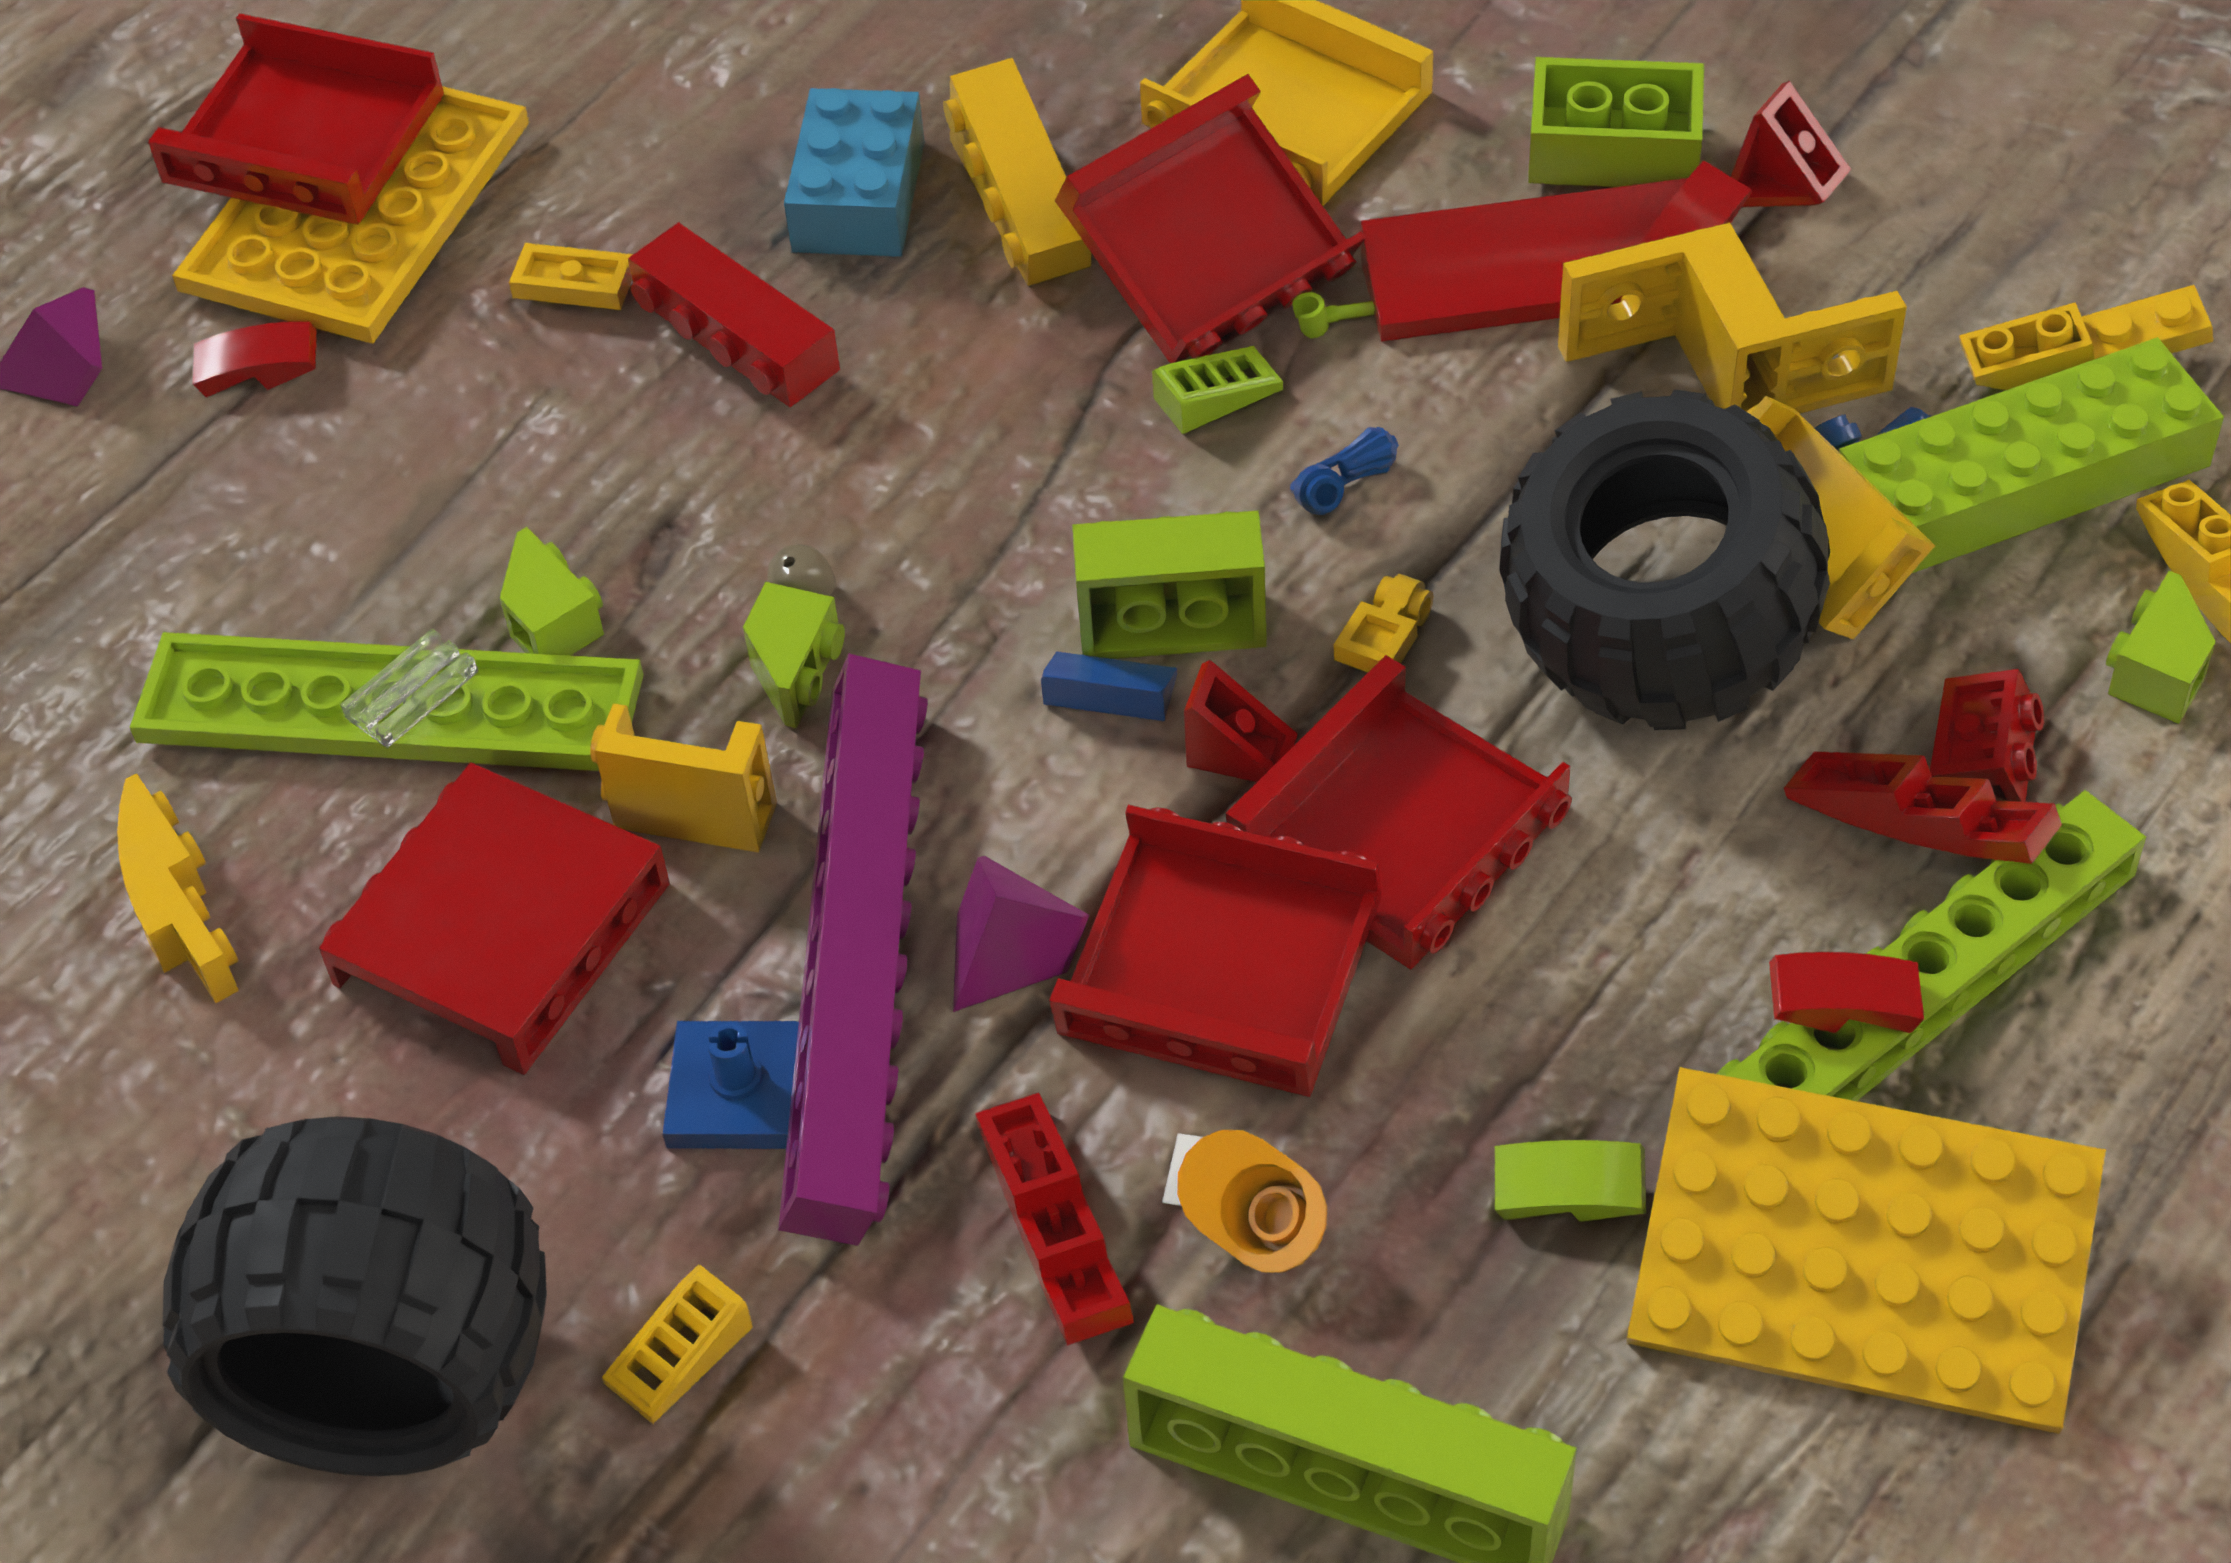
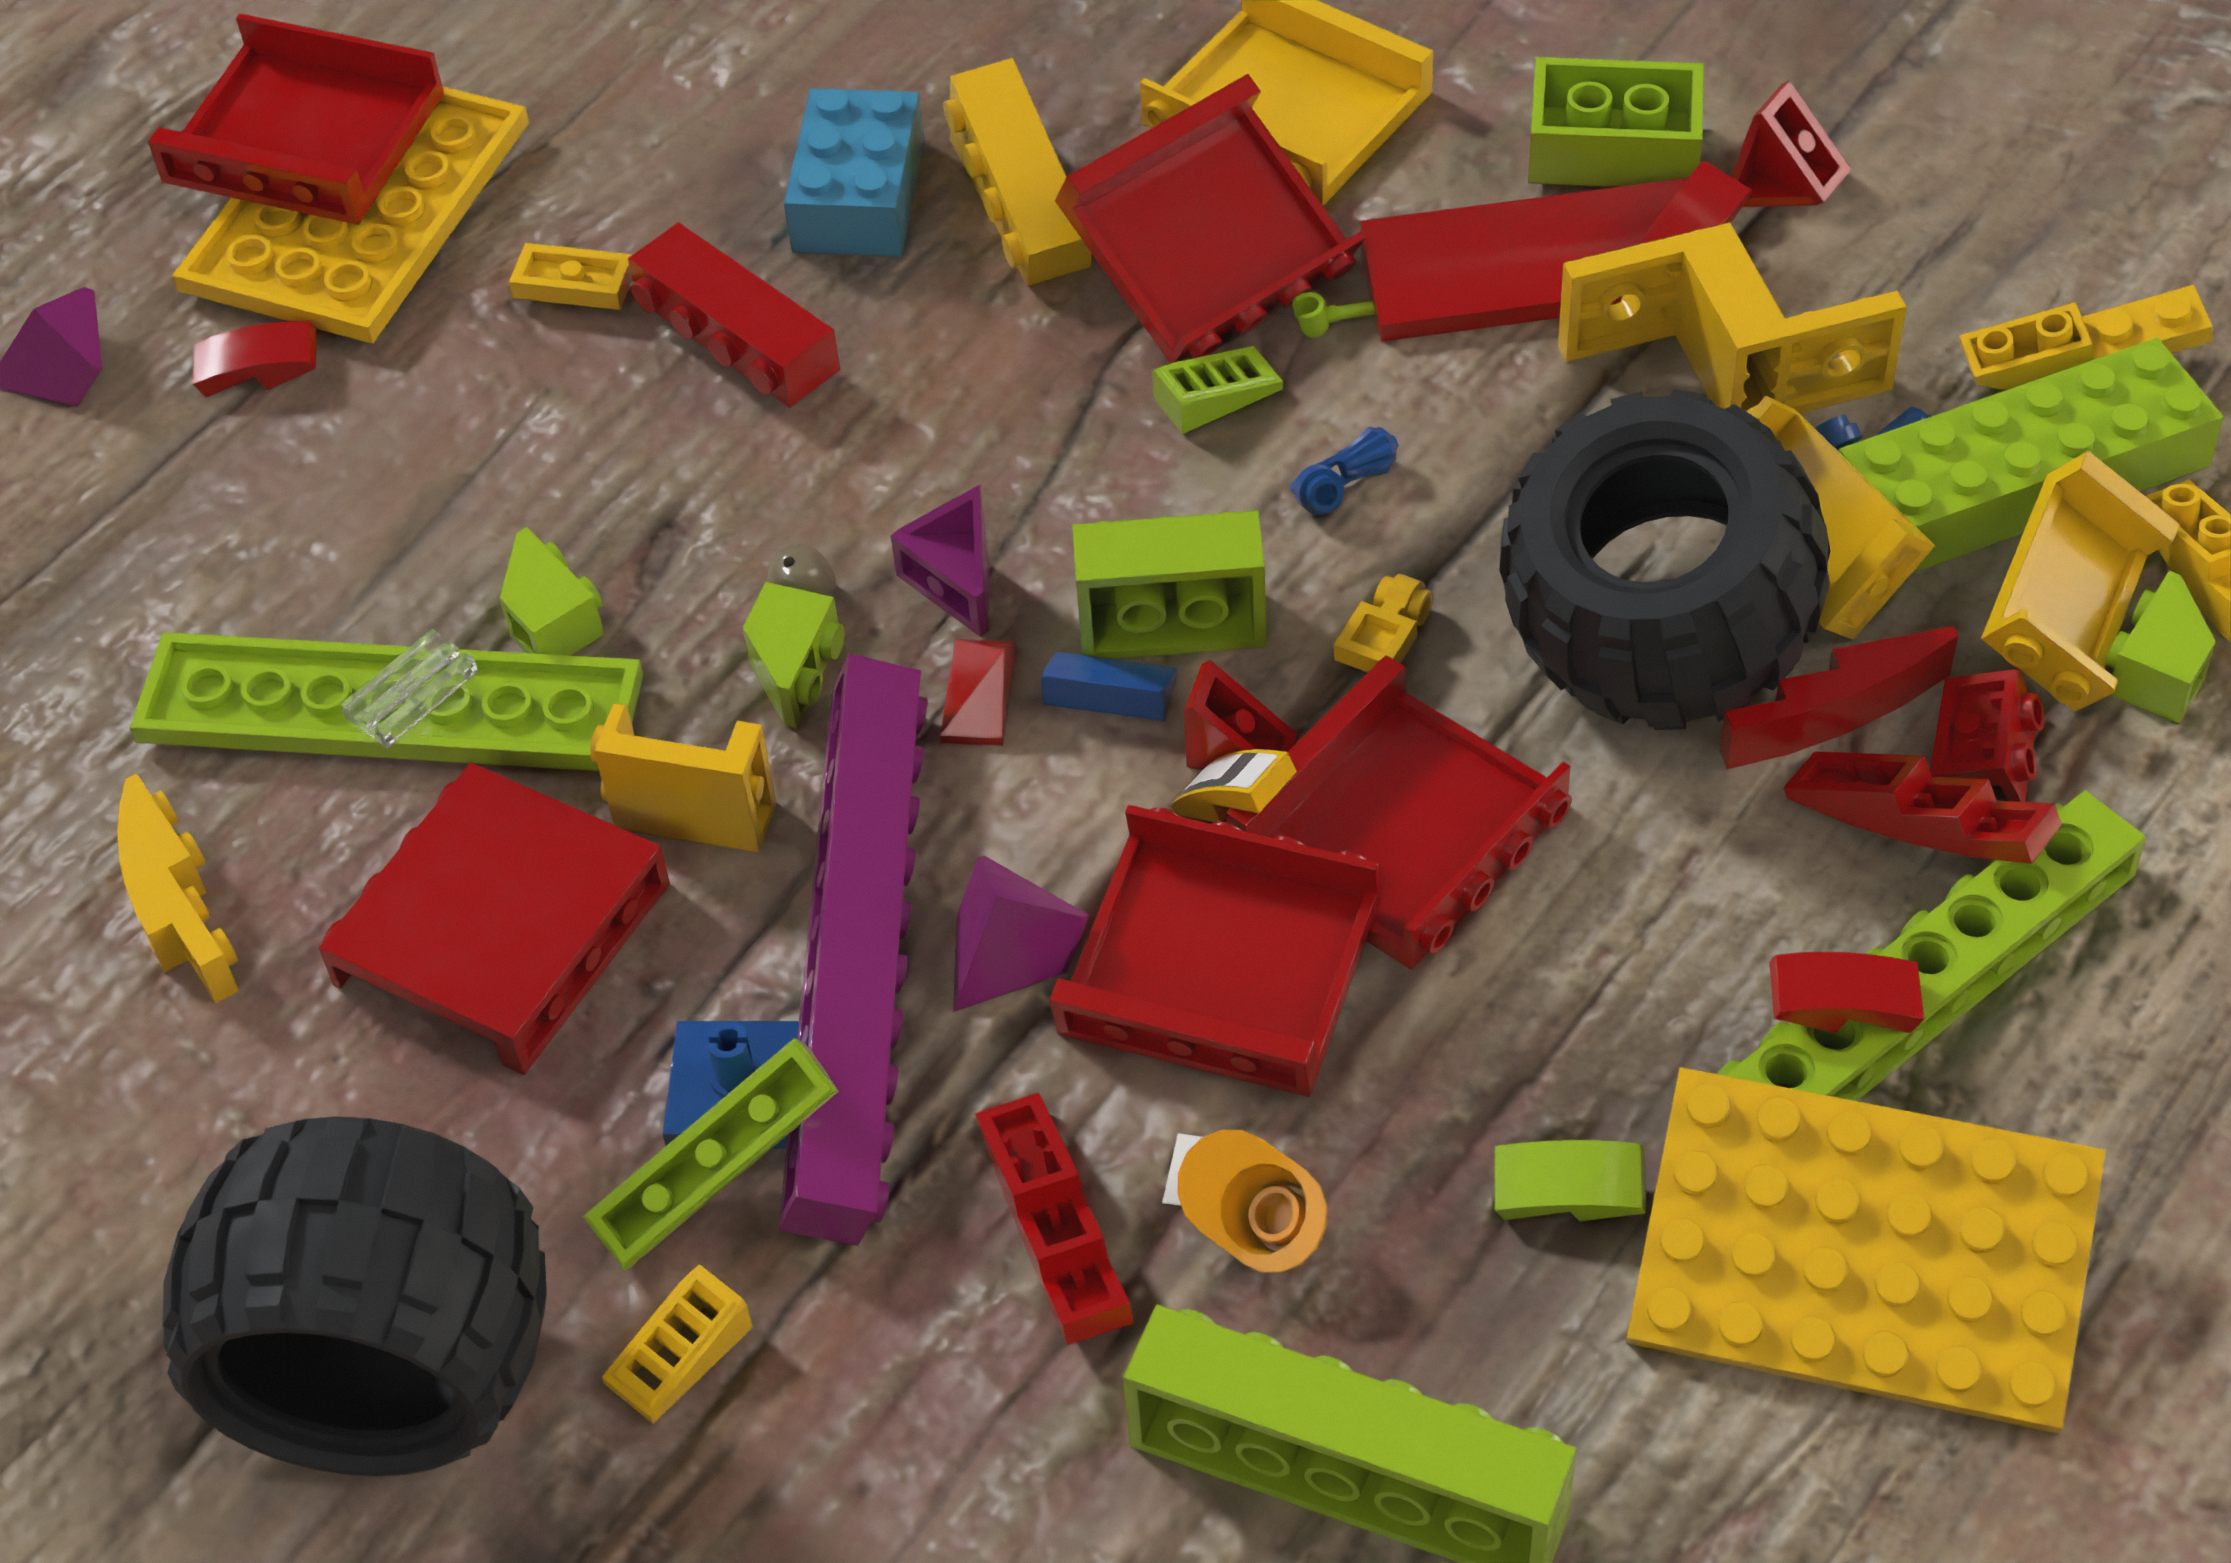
(711, 1153): none -> lime slope
(949, 559): none -> magenta slope
(978, 692): none -> red slope
(1237, 781): none -> yellow slope
(1857, 689): none -> red slope
(2075, 579): none -> yellow panel

